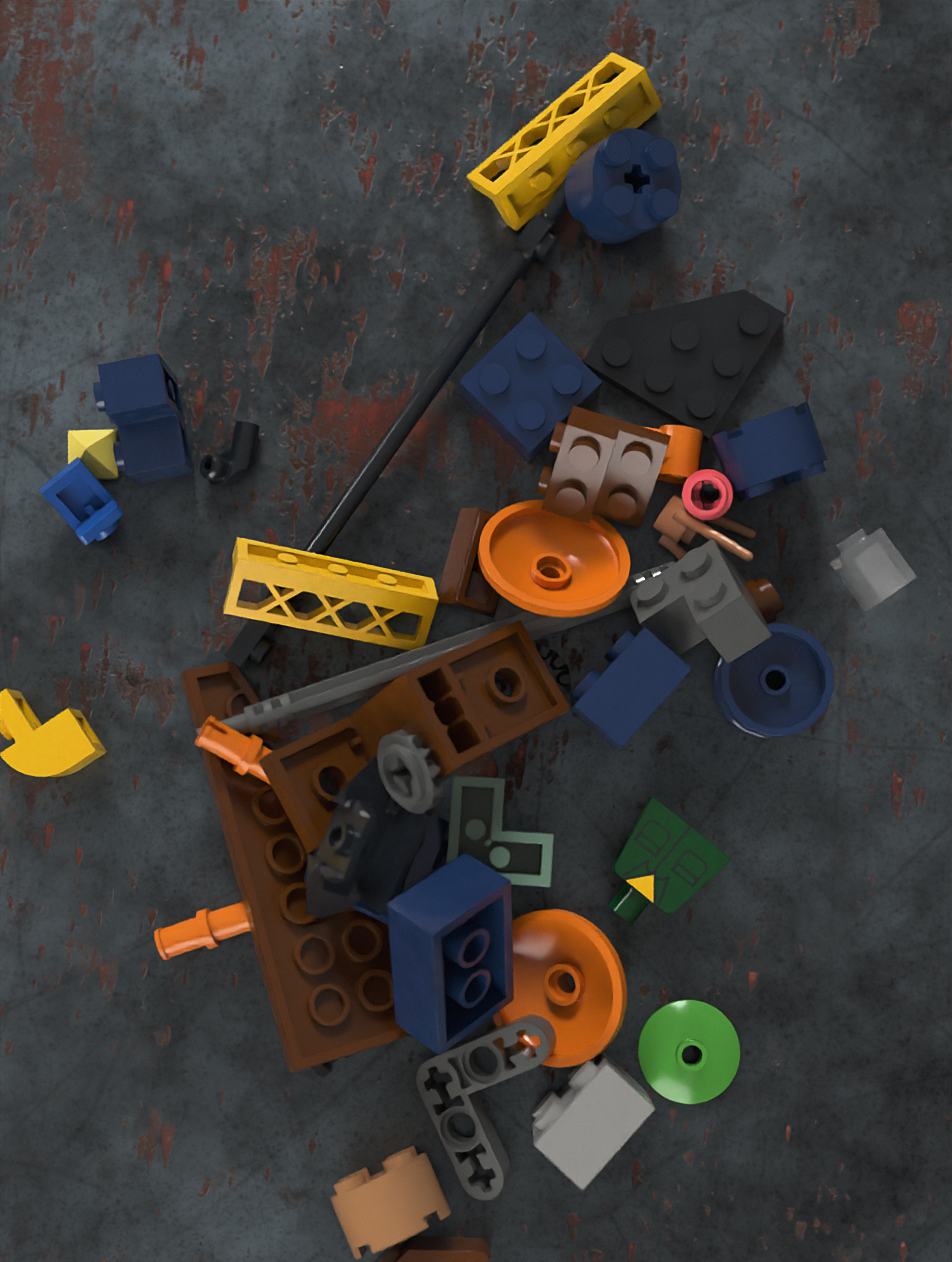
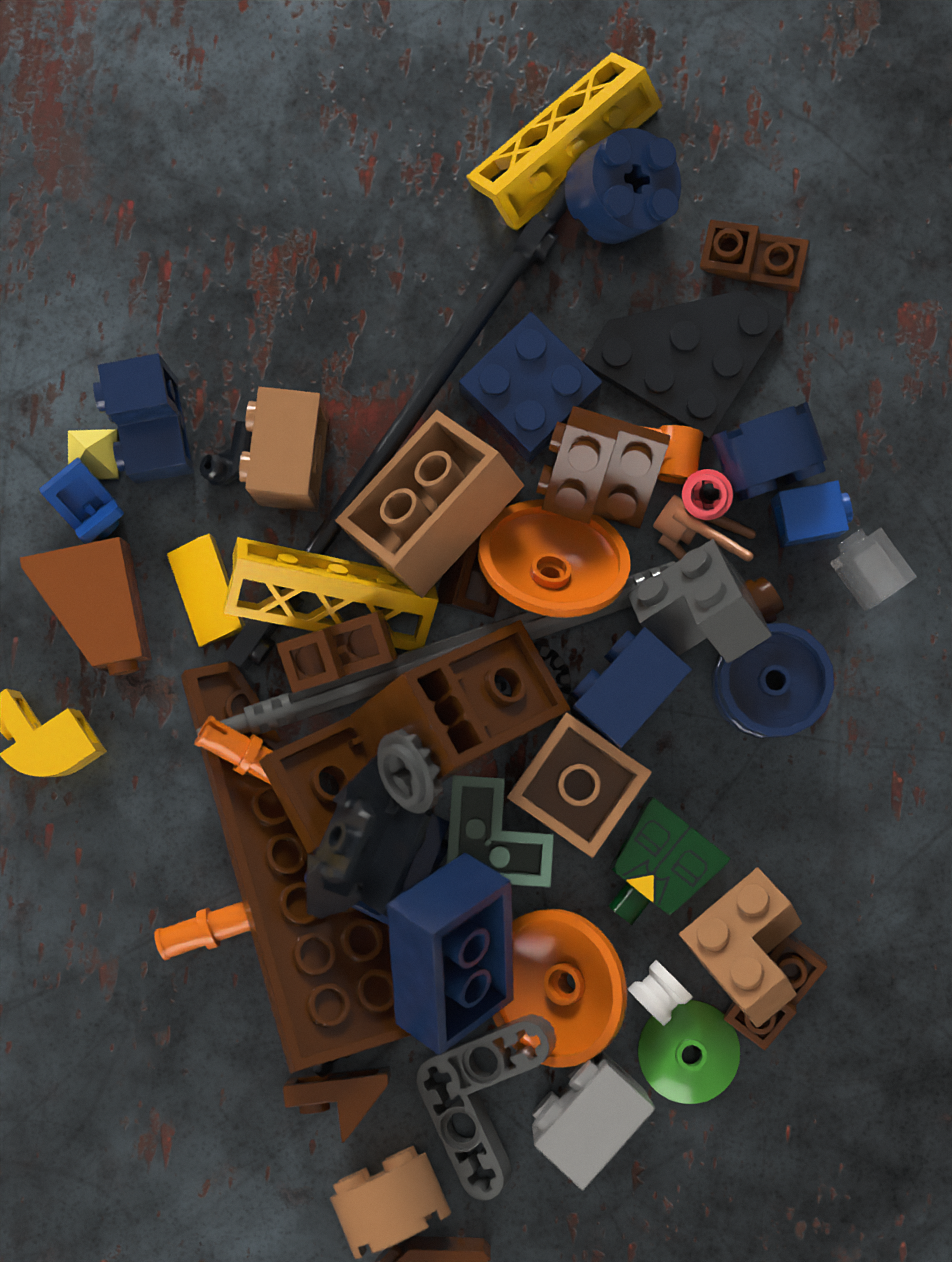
(96, 601): none -> dark orange slope
(204, 589): none -> yellow slope
(285, 448): none -> medium nougat brick
(337, 651): none -> reddish brown slope
(352, 1090): none -> reddish brown slope
(430, 502): none -> medium nougat brick
(579, 784): none -> medium nougat brick
(659, 992): none -> white wheel
(735, 940): none -> medium nougat brick
(754, 257): none -> reddish brown slope
(802, 970): none -> reddish brown slope
(811, 513): none -> blue brick

